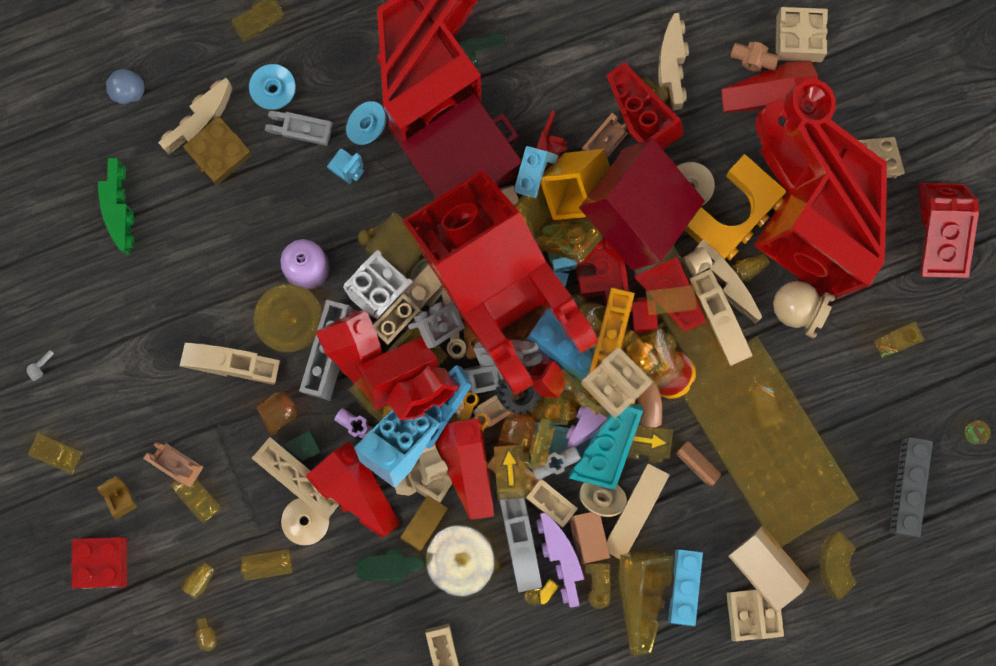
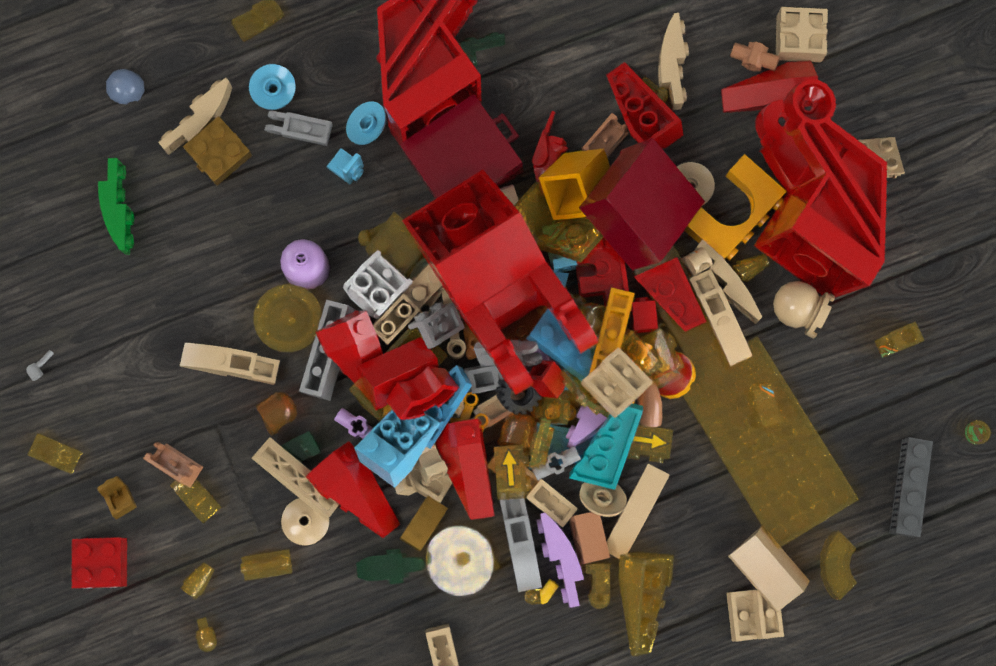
(532, 170): medium azure bracket -> none
(671, 300): clear yellow plate -> none
(686, 587): medium azure arch -> none
(698, 464): nougat slope -> none
(950, 223): bracket -> none

